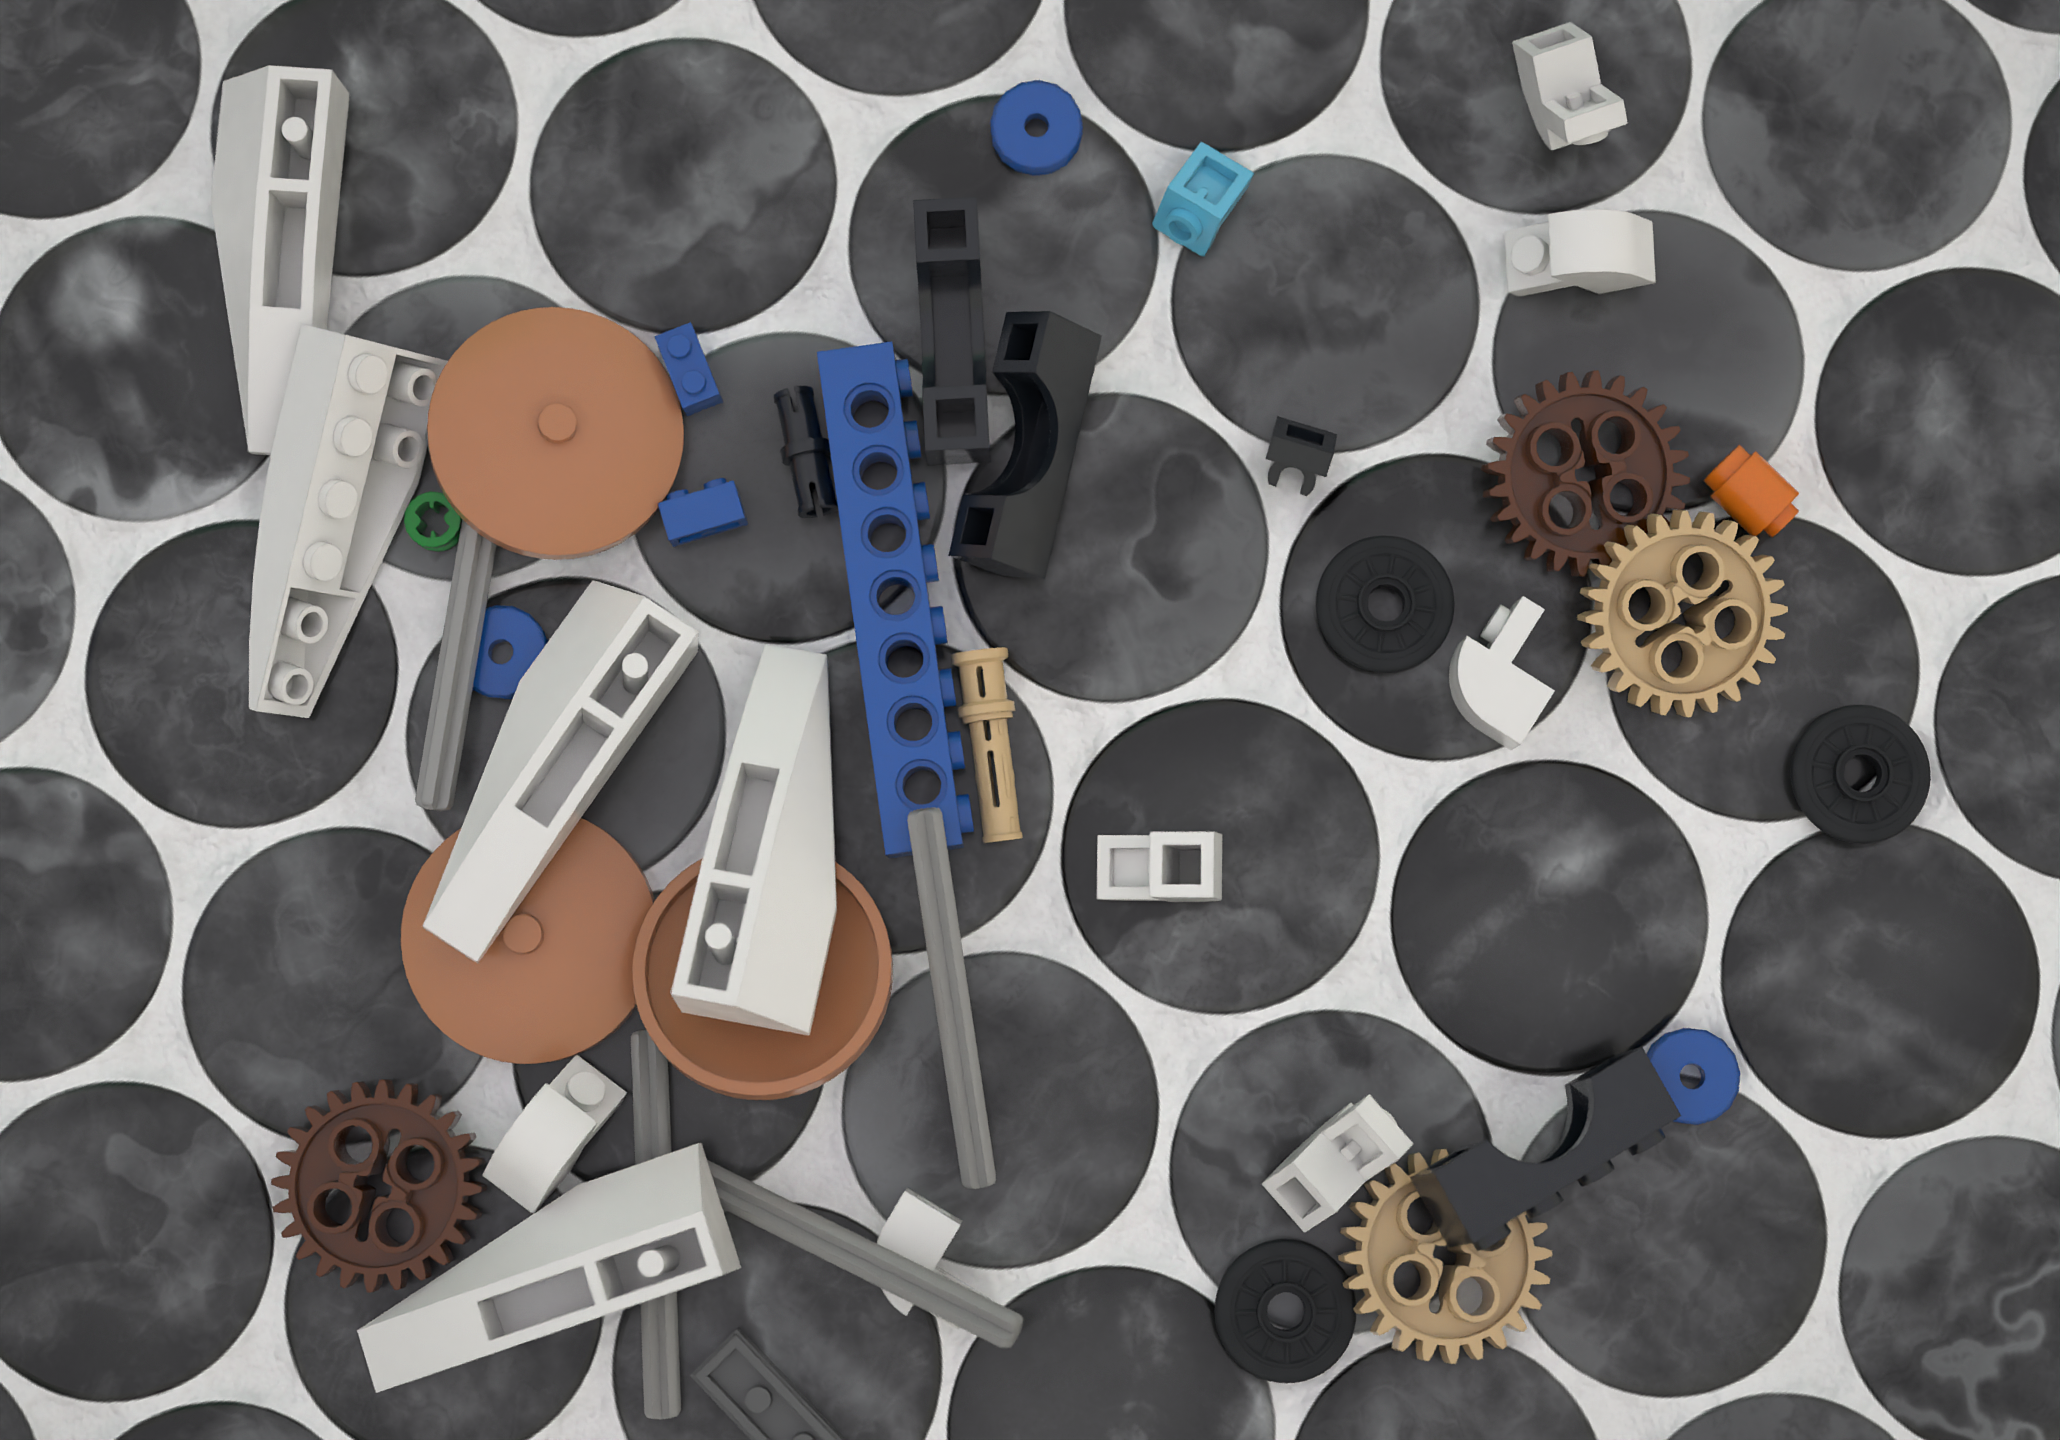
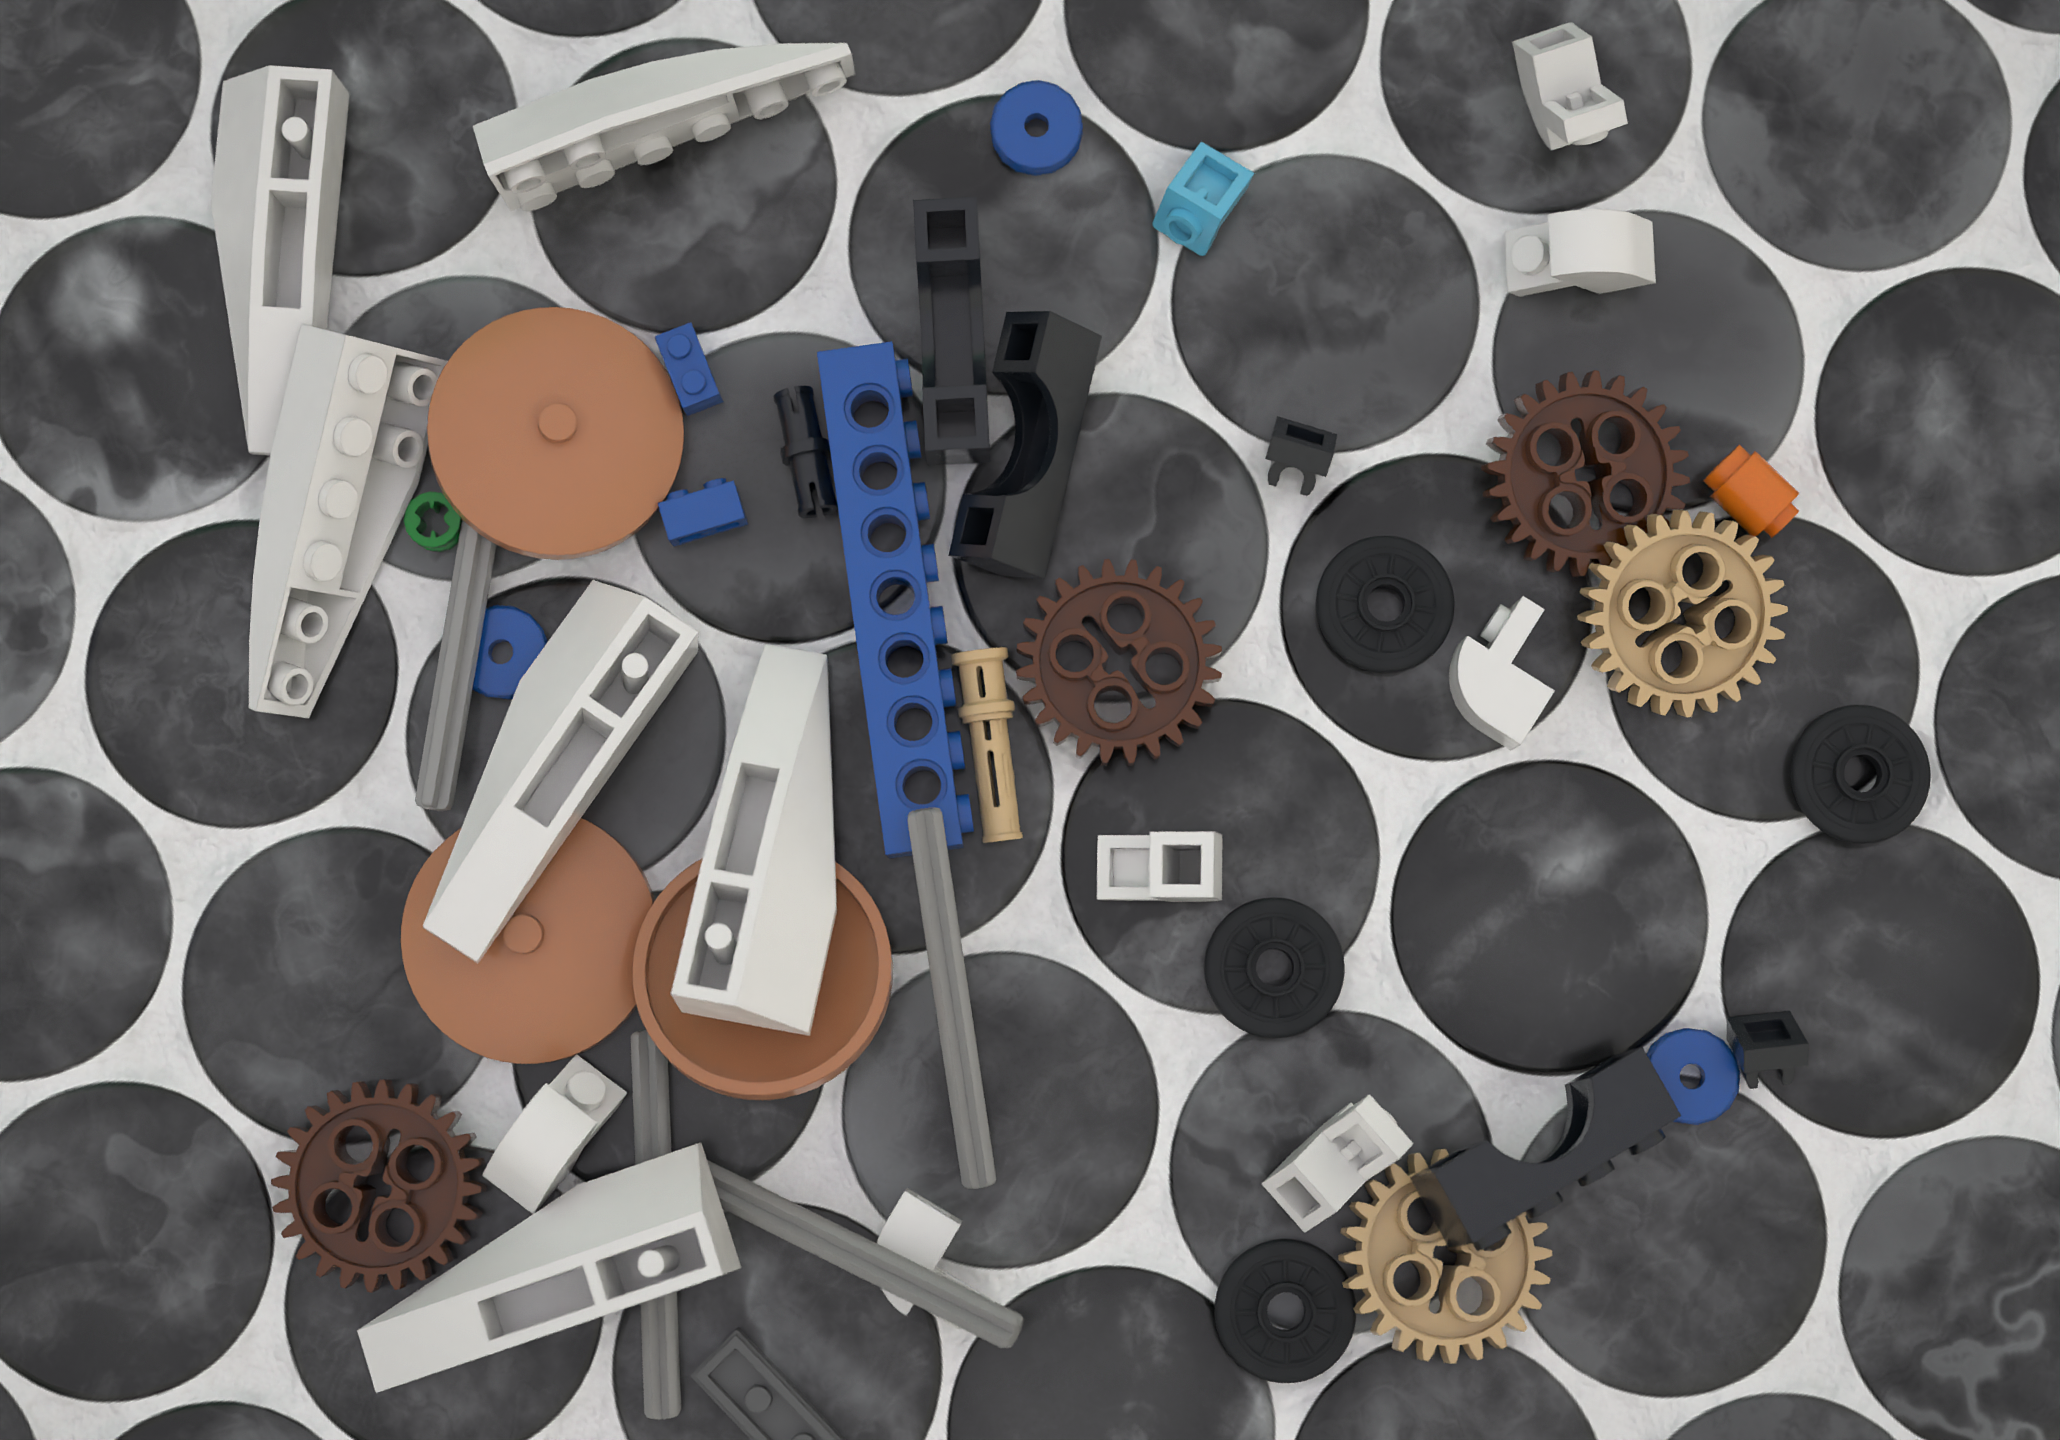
(646, 112): none -> white wedge
(1165, 629): none -> reddish brown gear
(1315, 960): none -> black wheel
(1766, 1044): none -> black tile

